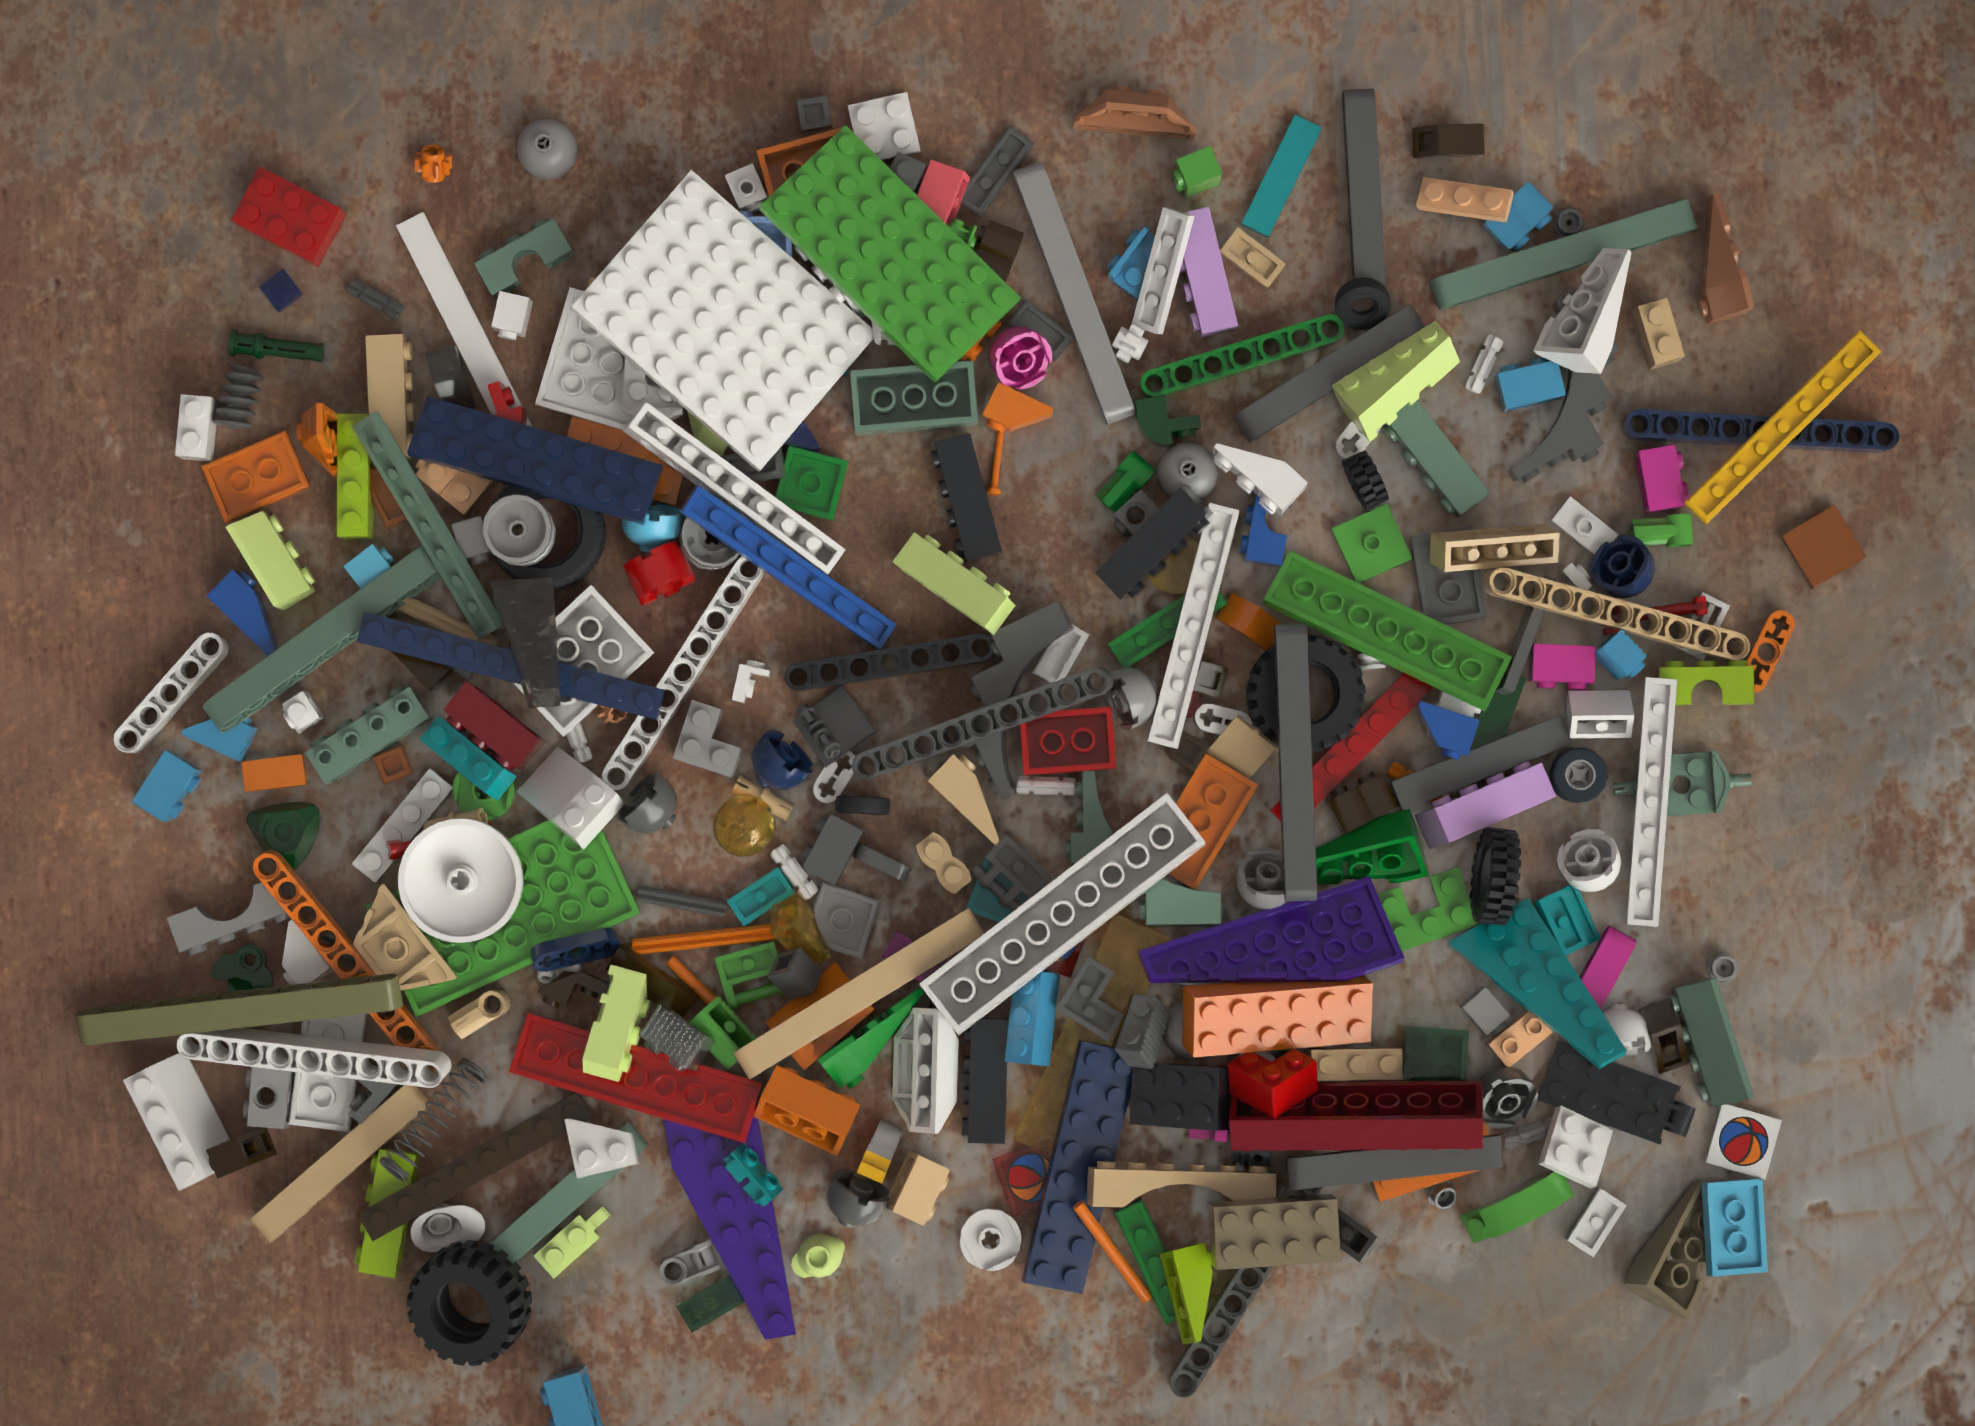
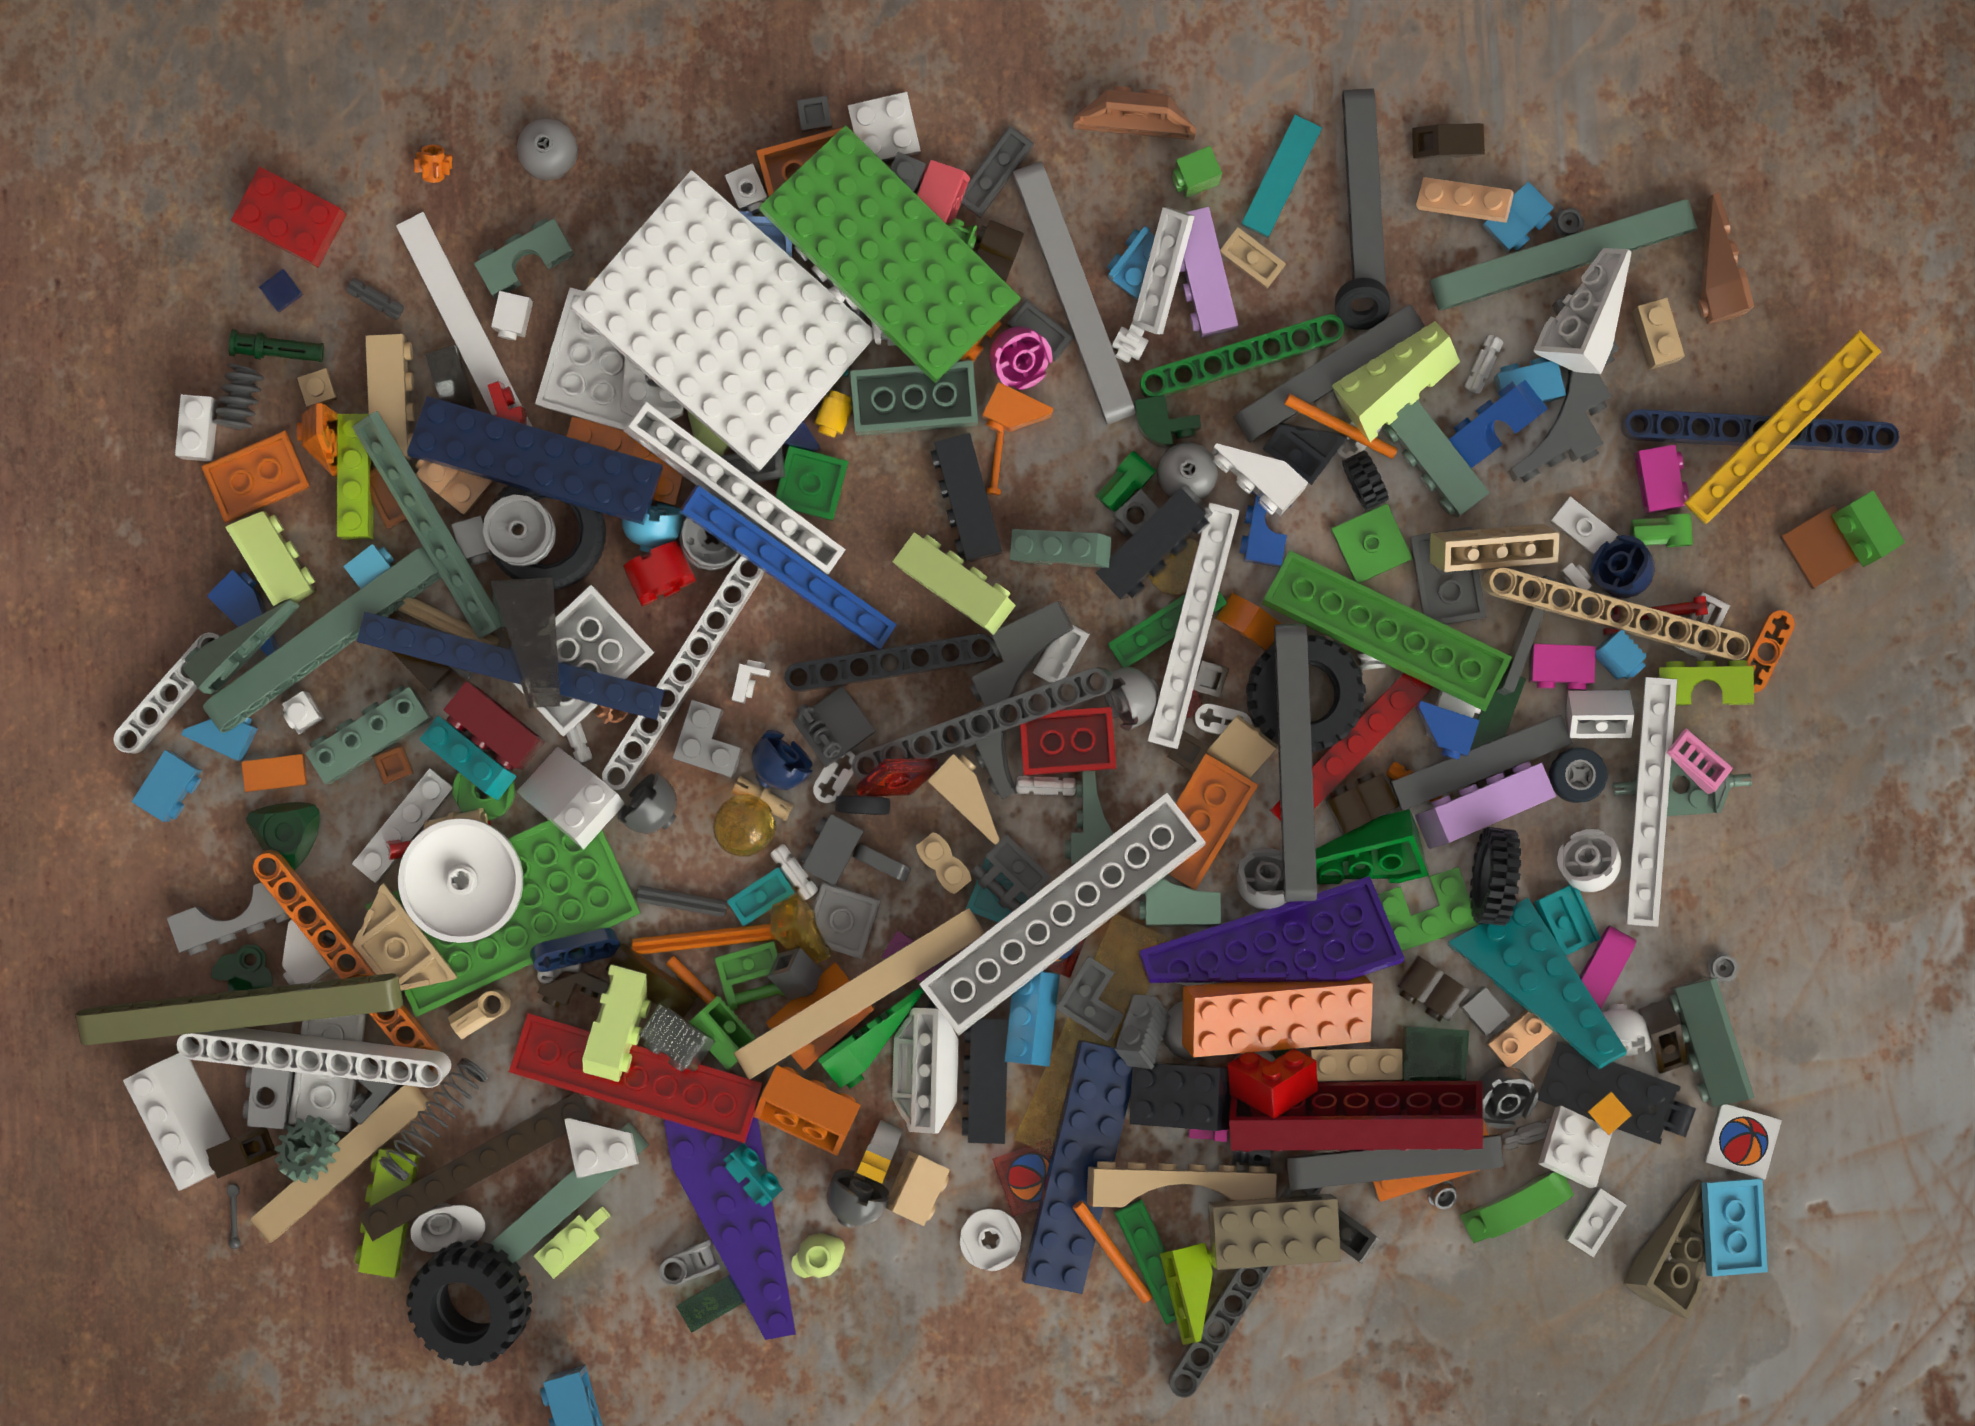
(223, 657): none -> sand green wedge
(233, 1190): none -> dark grey hinge
(307, 1149): none -> sand green gear
(317, 387): none -> tan plate
(833, 413): none -> yellow brick
(897, 777): none -> clear red tile
(1060, 547): none -> sand green arch
(1304, 449): none -> black wing
(1339, 425): none -> orange bar
(1432, 988): none -> dark brown brick
(1516, 407): none -> blue arch
(1609, 1113): none -> light orange tile
(1720, 767): none -> bright pink slope
(1868, 528): none -> bright green brick

